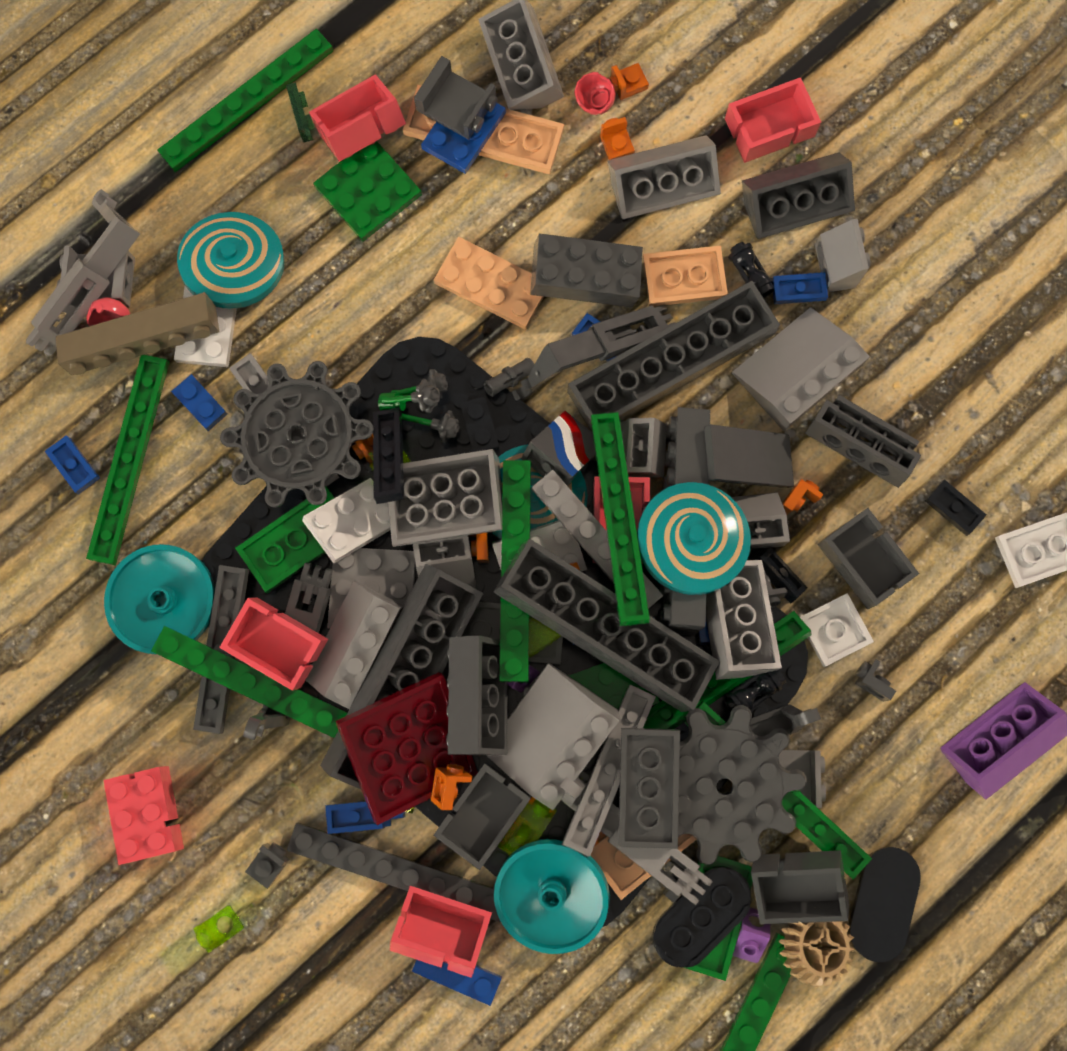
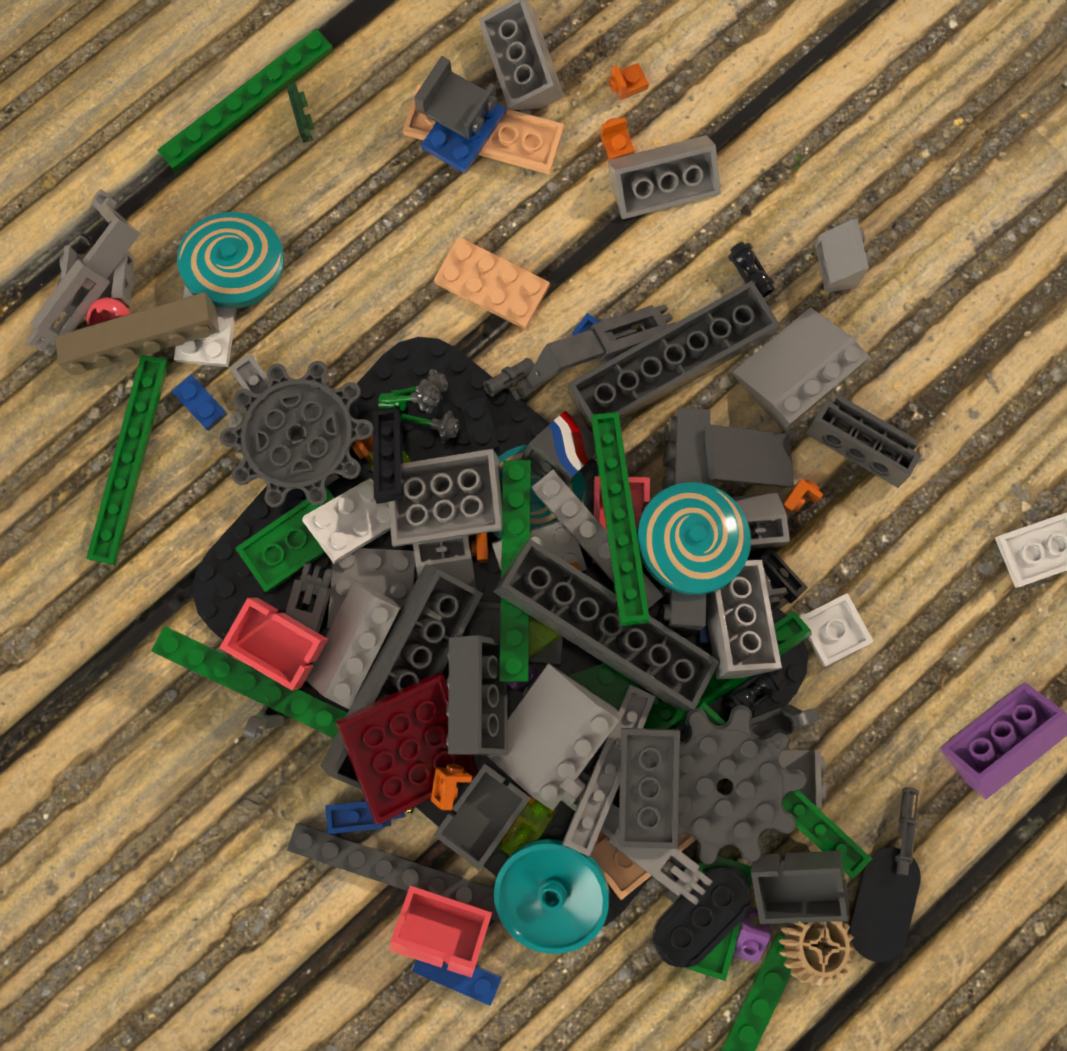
(72, 464): blue plate -> none
(138, 814): coral piece -> none
(156, 590): teal dish -> none
(208, 933): clear neon green bracket -> none
(227, 604): dark grey plate -> none
(268, 864): dark grey bracket -> none
(357, 117): coral piece -> none
(367, 190): green plate -> none
(586, 270): dark grey brick -> none
(595, 93): coral hair -> none
(644, 446): light grey slope -> none
(684, 276): light nougat plate -> none
(772, 119): coral piece -> none
(799, 195): dark grey slope -> none
(800, 288): blue plate -> none
(868, 562): dark grey piece -> none
(877, 685): dark grey bracket -> none
(907, 830): none -> dark grey piece
(955, 507): black plate -> none

